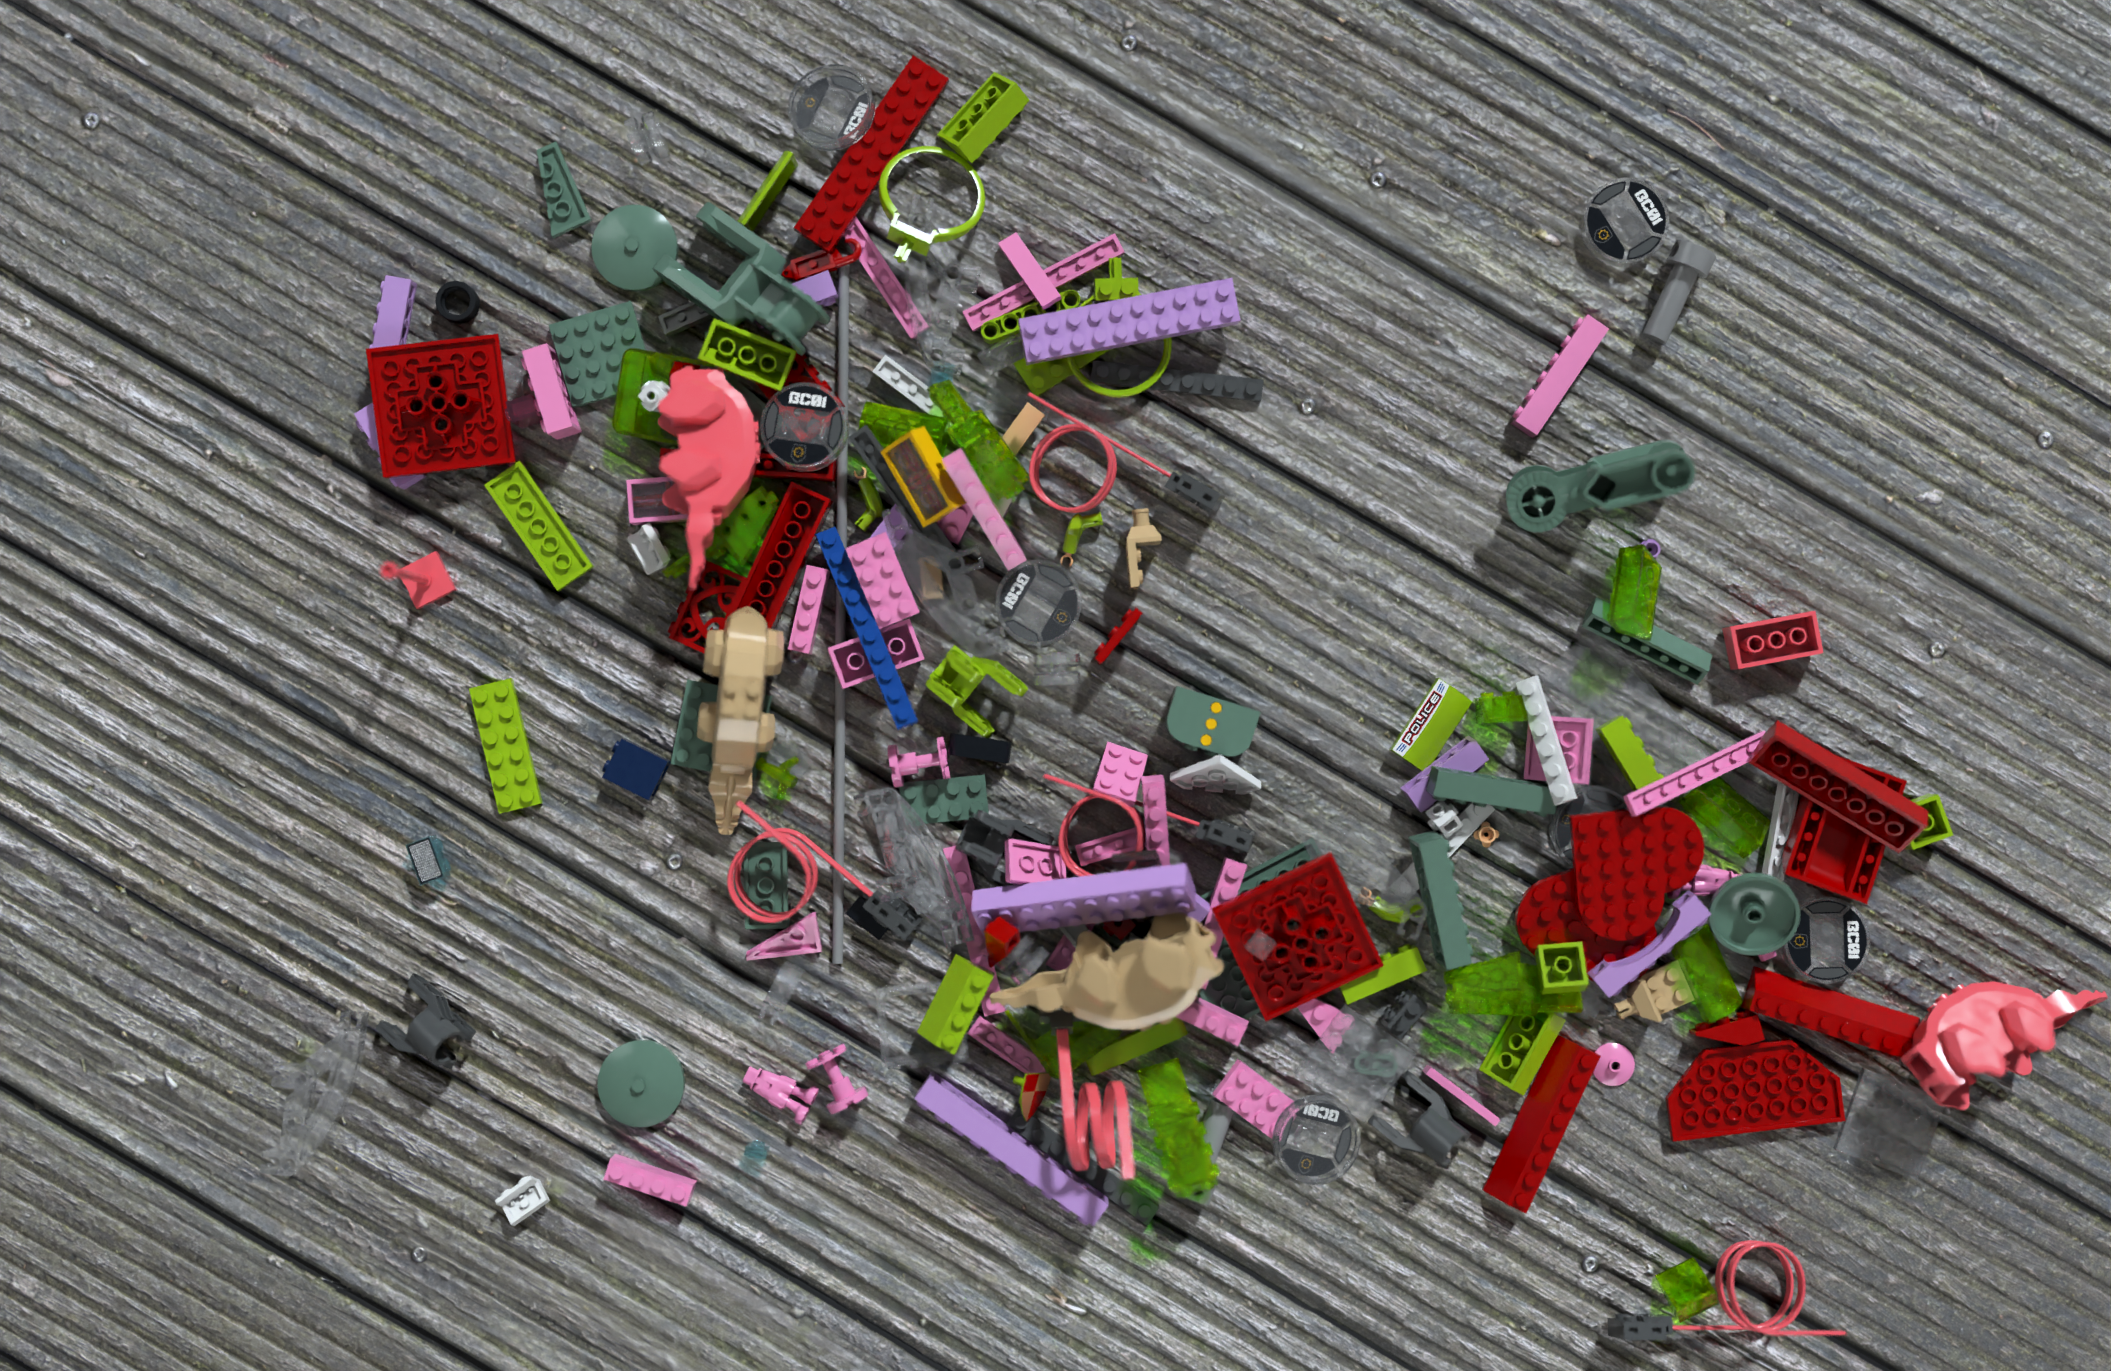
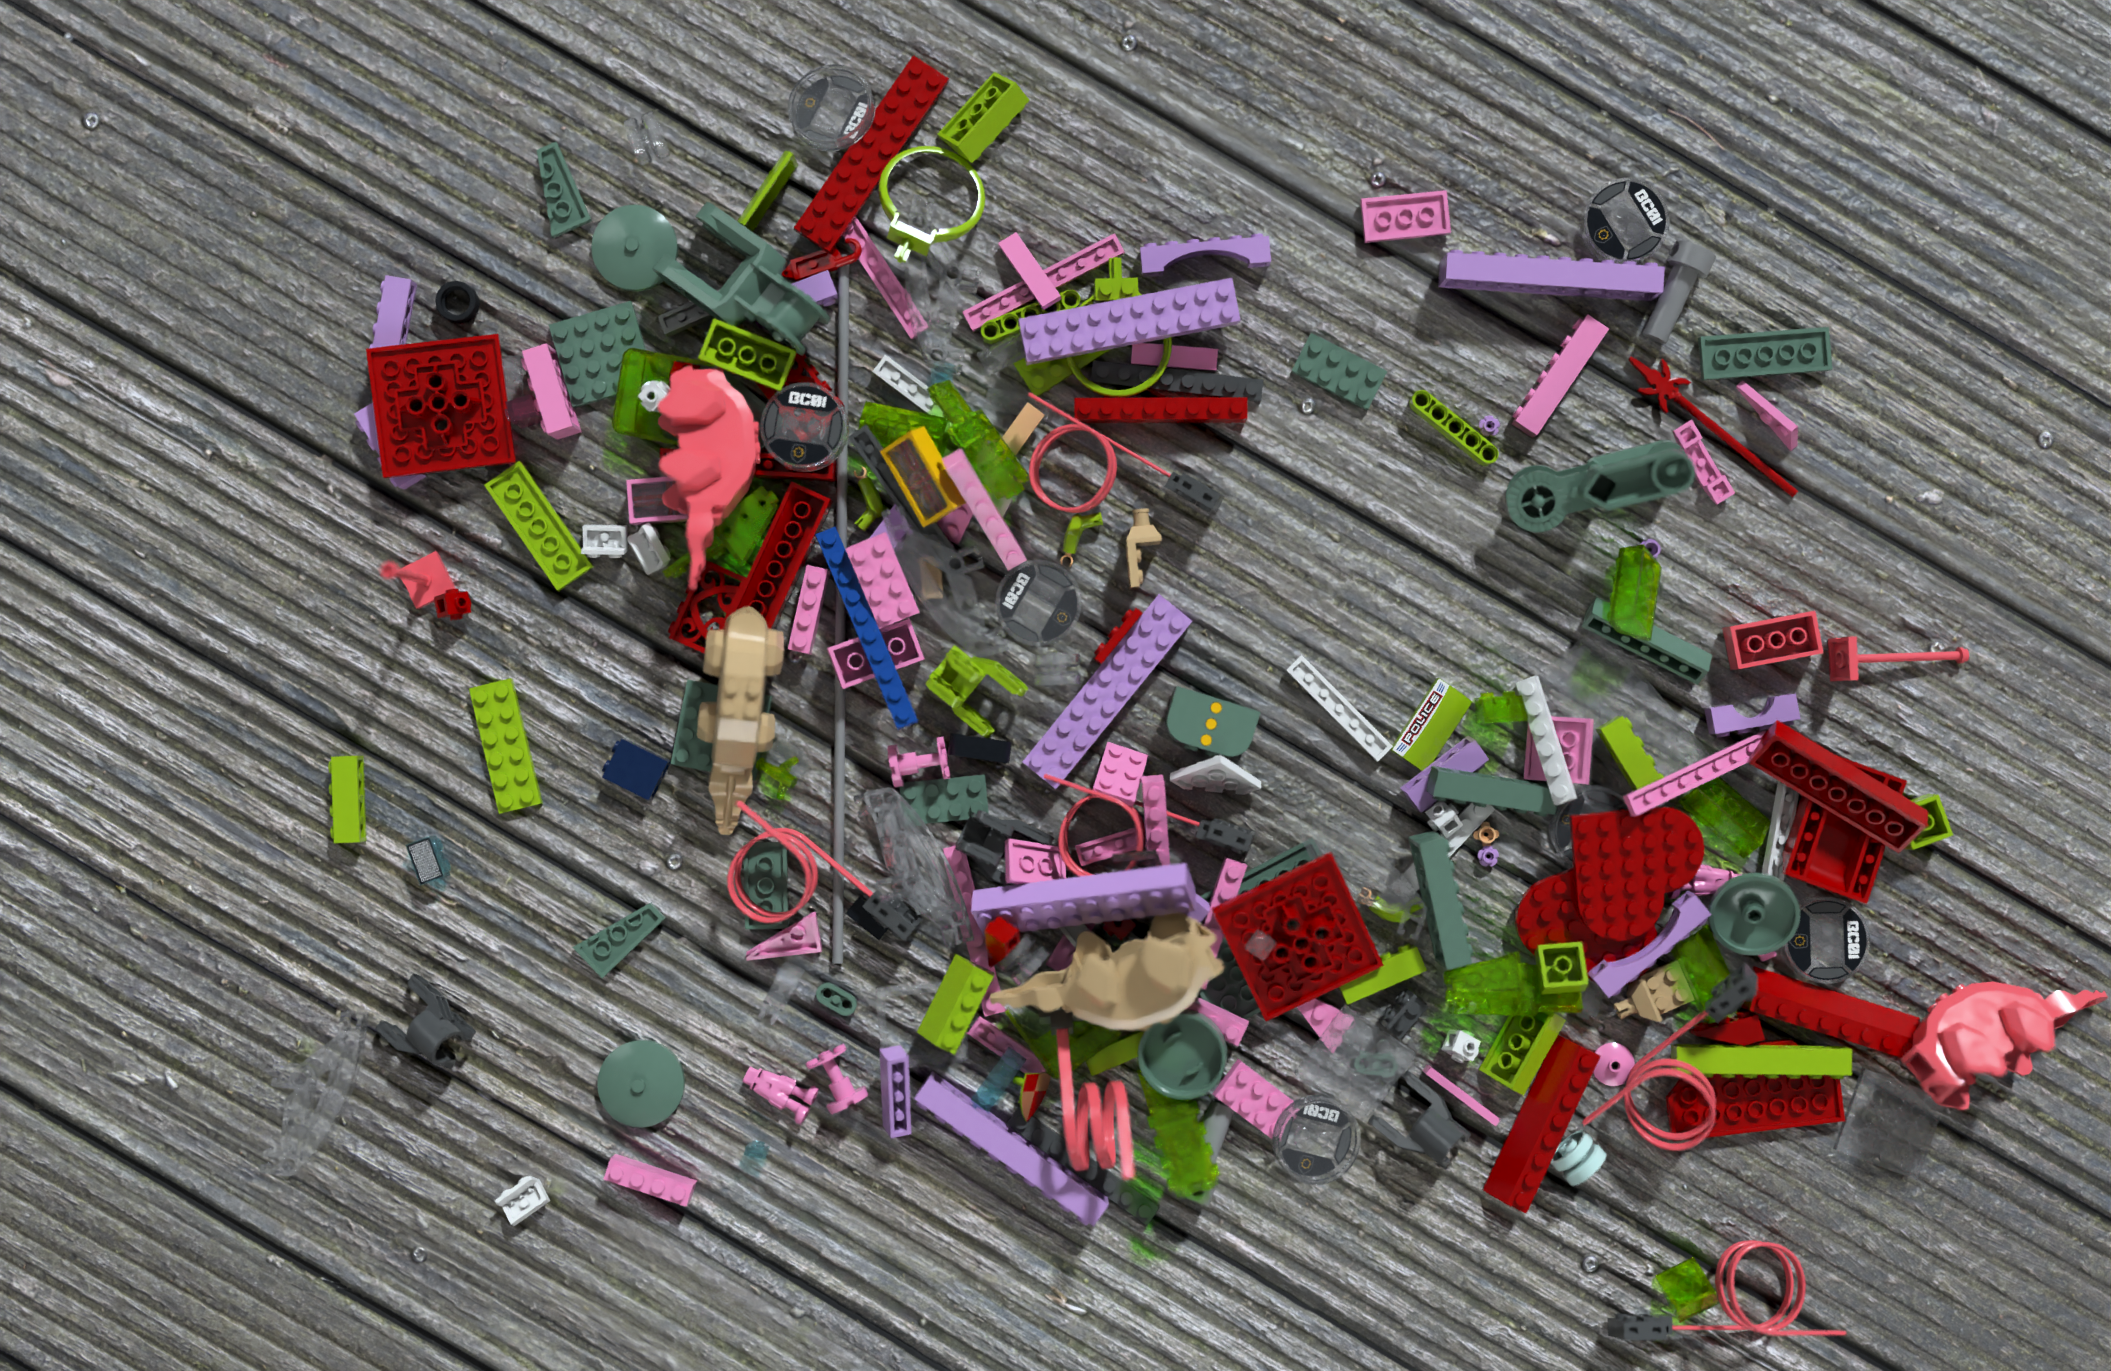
(347, 799): none -> lime brick
(452, 604): none -> red brick
(604, 540): none -> white bracket
(616, 941): none -> sand green wing
(836, 1000): none -> sand green plate
(895, 1091): none -> lavender brick
(998, 1079): none -> clear light blue plate
(1107, 690): none -> lavender brick
(1161, 410): none -> red brick
(1181, 356): none -> bright pink tile
(1183, 1055): none -> sand green piece
(1253, 251): none -> lavender arch
(1339, 371): none -> sand green plate
(1339, 708): none -> white plate
(1405, 216): none -> bright pink plate
(1461, 1045): none -> white brick
(1464, 429): none -> lime beam
(1483, 860): none -> lavender plate
(1489, 431): none -> lavender plate
(1551, 276): none -> lavender brick
(1578, 1157): none -> light aqua wheel
(1665, 387): none -> red piece
(1706, 472): none -> bright pink slope
(1726, 719): none -> lavender arch
(1726, 999): none -> coral piece
(1765, 353): none -> sand green plate
(1765, 1059): none -> lime brick
(1777, 421): none -> bright pink wing
(1845, 660): none -> coral tile

